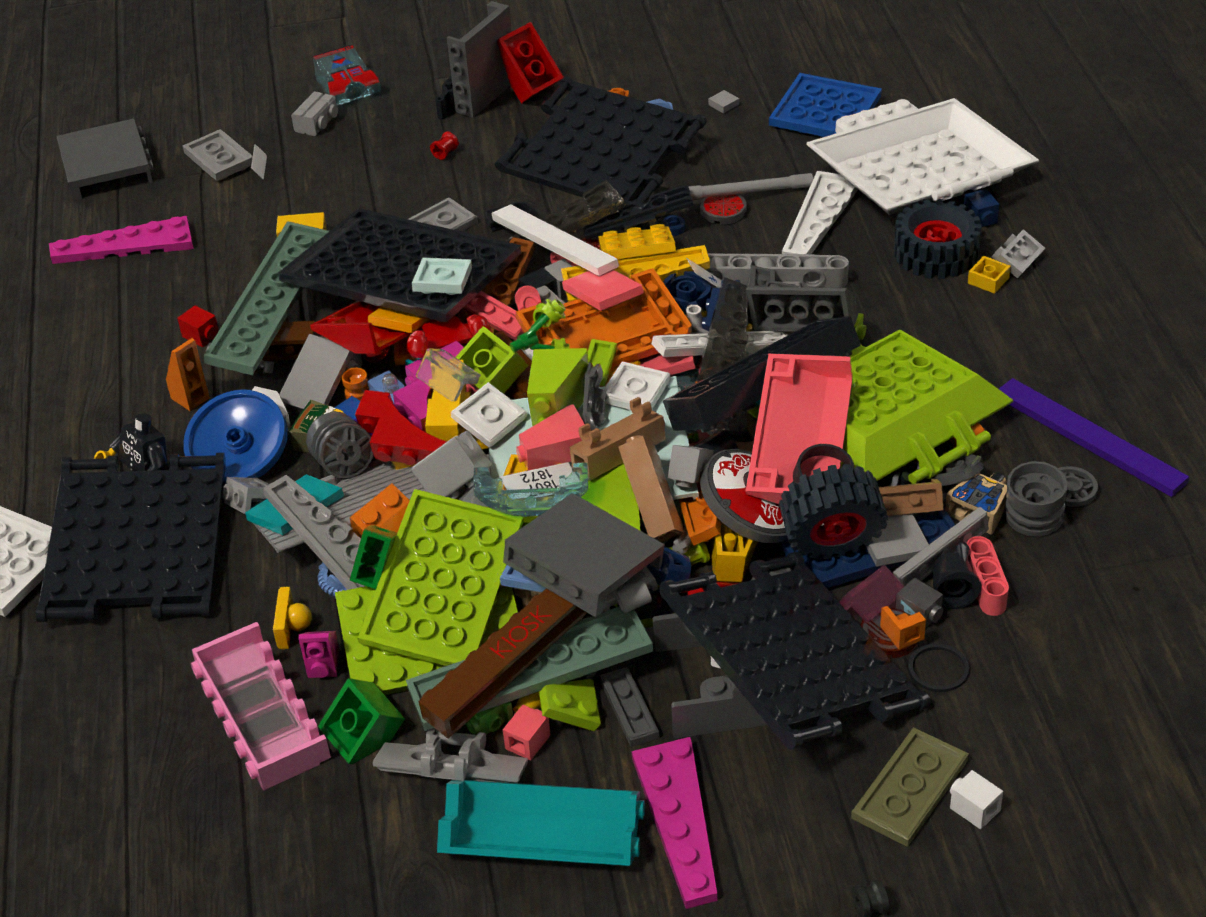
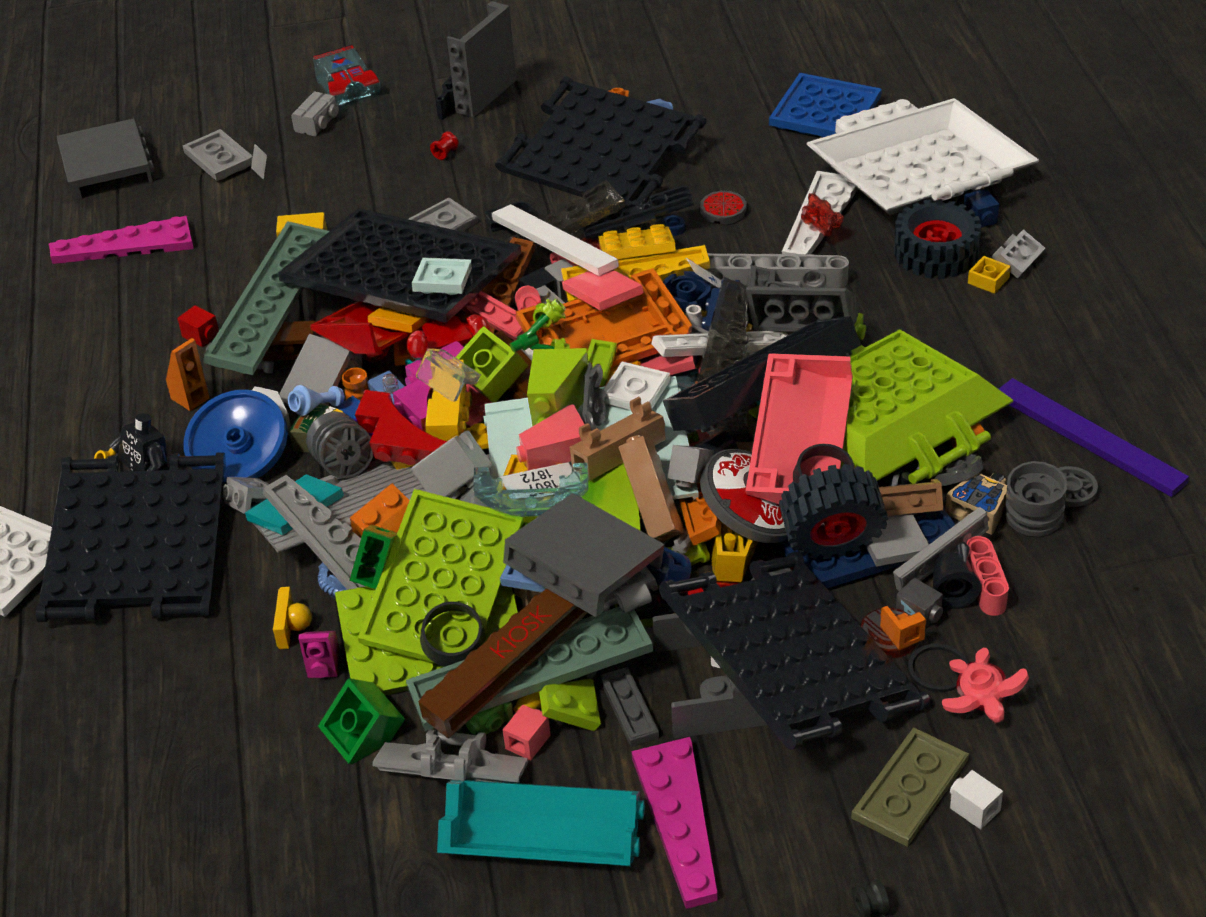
(259, 706): window -> none
(304, 400): none -> light blue piece
(442, 658): none -> black tyre
(488, 414): white tile -> none
(528, 63): red slope -> none
(723, 101): light grey tile -> none
(793, 181): light grey piece -> none
(821, 215): none -> clear red hips
(873, 594): clear pink panel -> none
(983, 686): none -> coral animal

